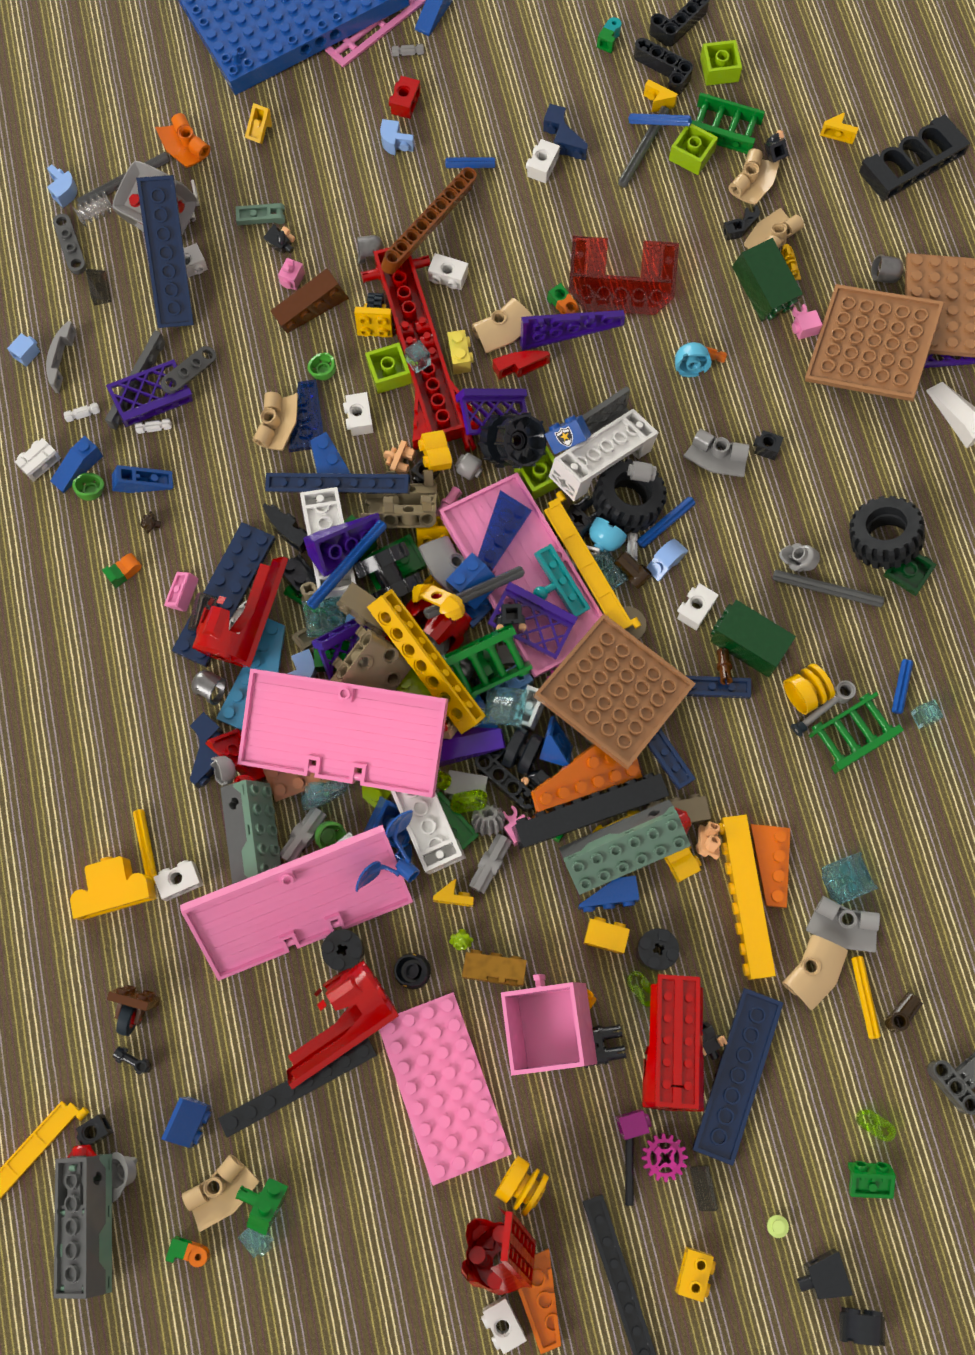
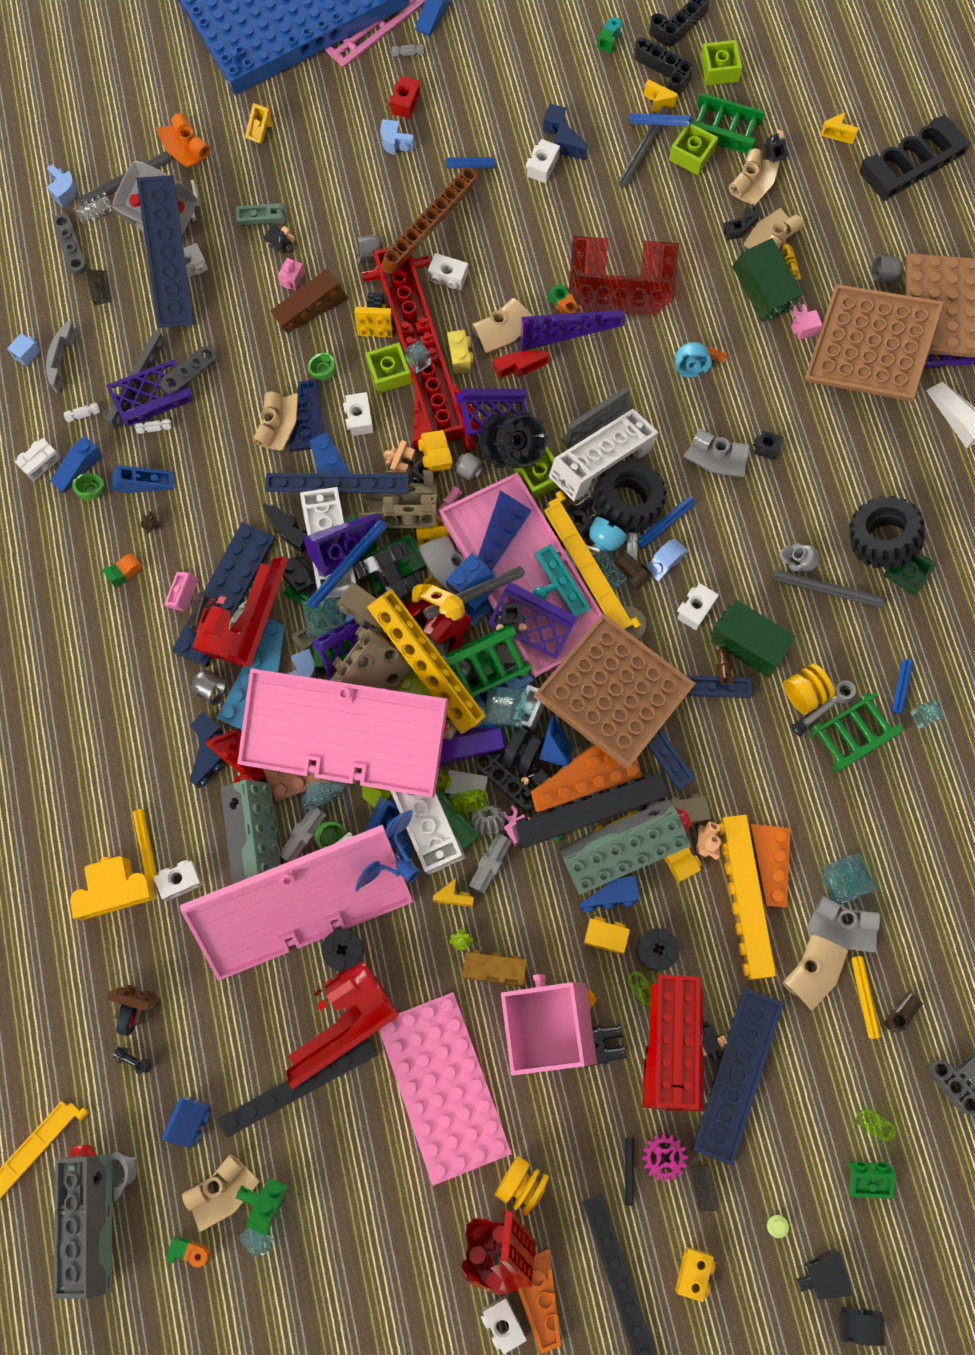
(103, 1130): black brick -> none
(224, 770): light grey hair -> none
(307, 590): dark tan bush -> none
(412, 971): black piece -> none
(567, 434): blue brick -> none
(633, 1124): magenta brick -> none
(641, 471): light grey brick -> none

